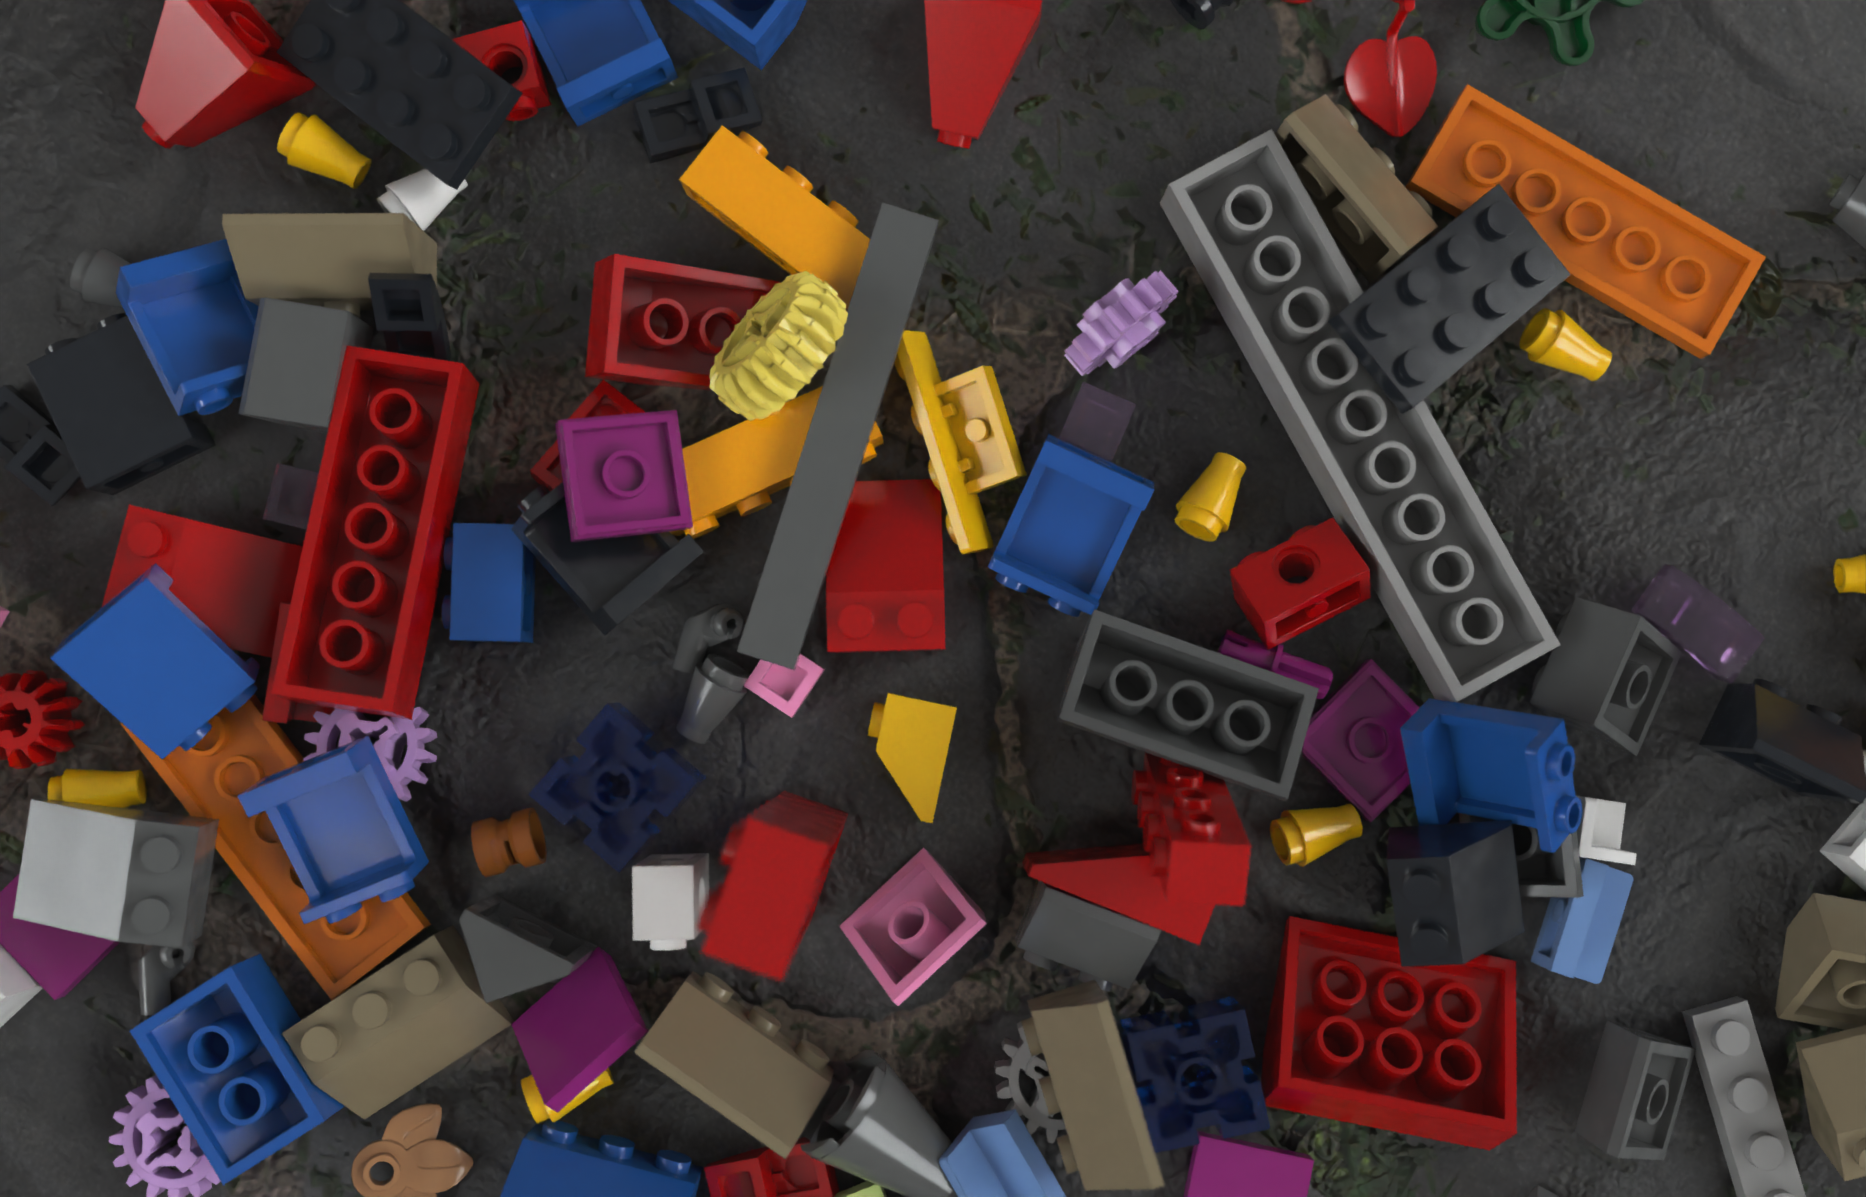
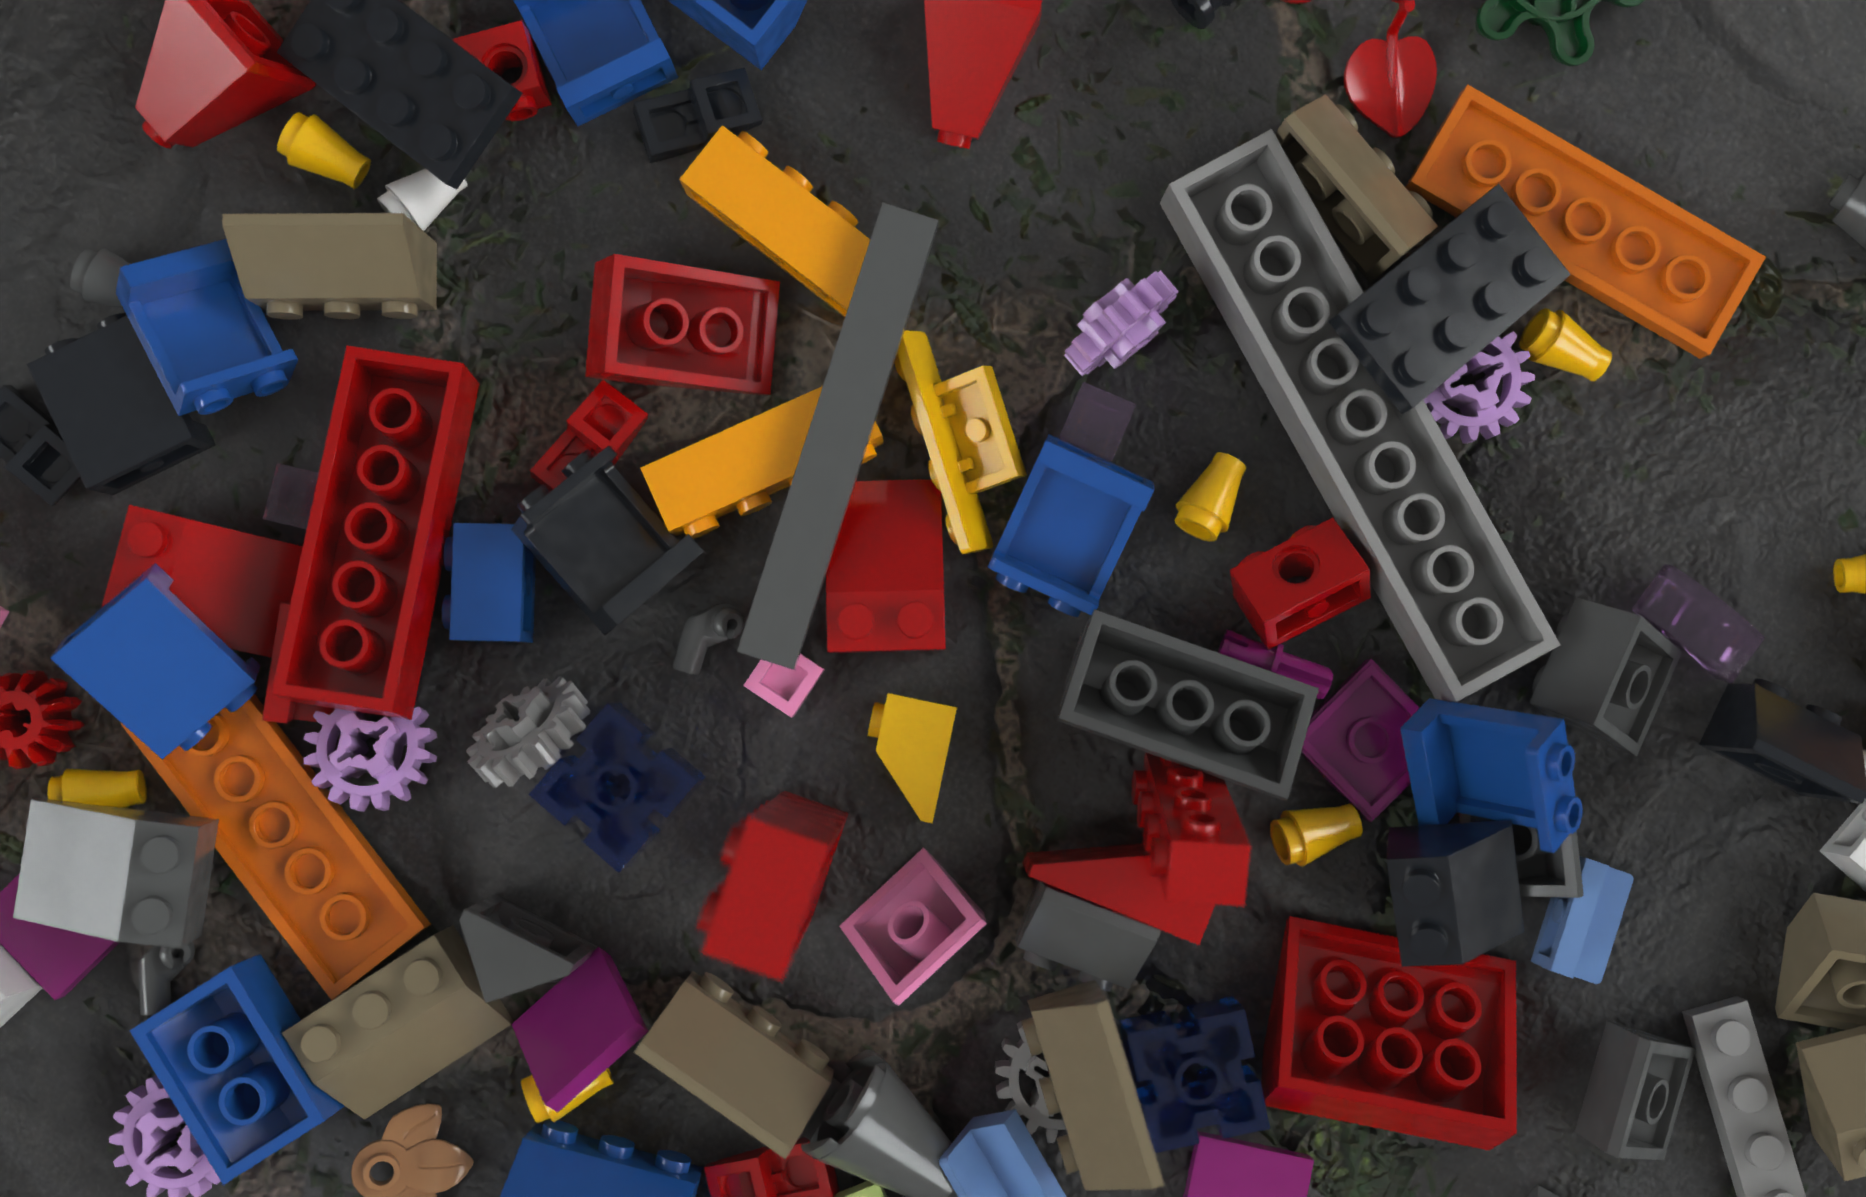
(298, 362): dark grey slope -> none
(340, 829): blue panel -> none
(410, 314): black slope -> none
(508, 842): dark orange wheel -> none
(528, 732): none -> light grey gear
(623, 475): magenta tile -> none
(669, 898): white brick -> none
(712, 694): dark grey cone -> none
(778, 346): light yellow gear -> none
(1479, 400): none -> lavender gear
(1601, 831): white panel -> none

